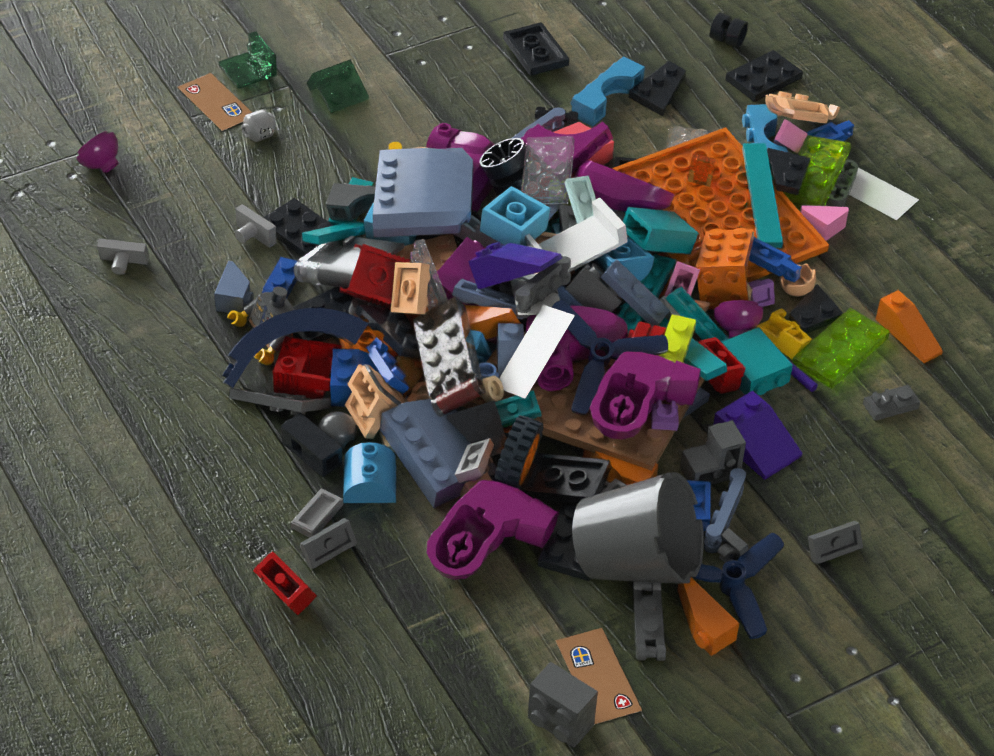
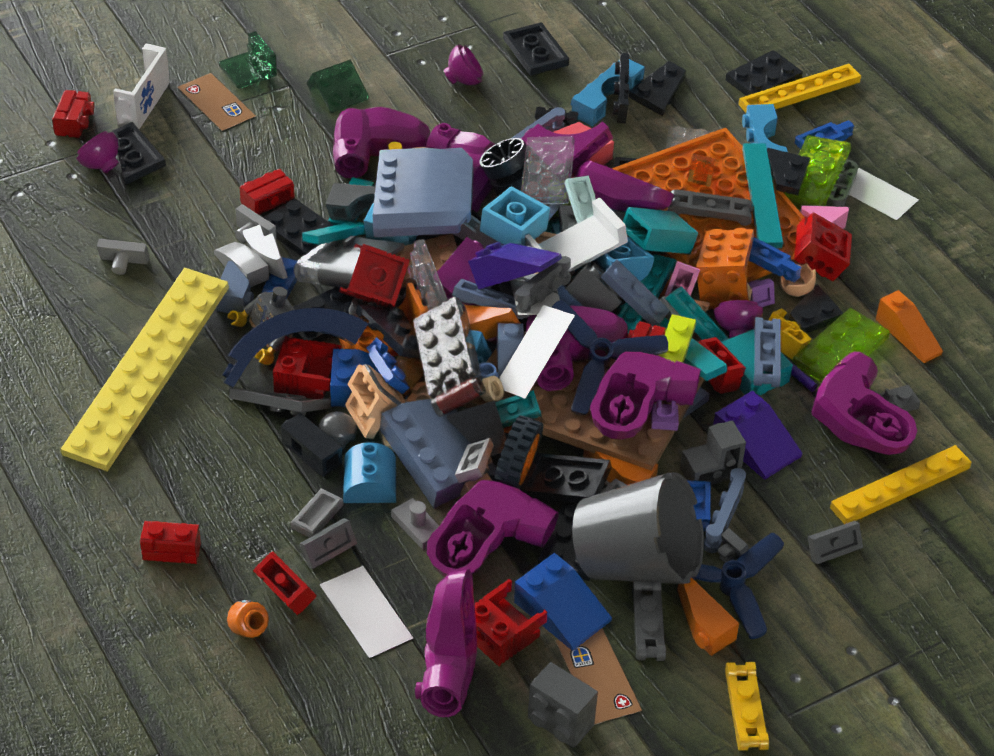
(72, 113): none -> red brick
(136, 153): none -> black wing
(138, 104): none -> white panel
(144, 370): none -> light yellow plate
(170, 542): none -> red brick
(246, 260): none -> light grey slope
(247, 618): none -> orange head
(258, 125): light grey head -> none
(267, 191): none -> red brick
(267, 249): none -> slope
(366, 611): none -> white sticker
(368, 131): none -> magenta piece
(410, 288): light nougat plate -> none
(415, 521): none -> light grey tile
(449, 646): none -> magenta piece
(463, 67): none -> magenta piece
(502, 627): none -> red piece
(570, 605): none -> blue slope
(621, 88): none -> black wing
(712, 206): none -> dark grey plate
(726, 29): black wheel -> none
(746, 706): none -> yellow plate
(767, 351): none -> sand blue plate
(790, 137): bright pink slope -> none
(800, 107): light nougat plate -> none
(804, 88): none -> yellow plate
(822, 246): none -> red piece
(859, 413): none -> magenta piece
(900, 485): none -> yellow plate

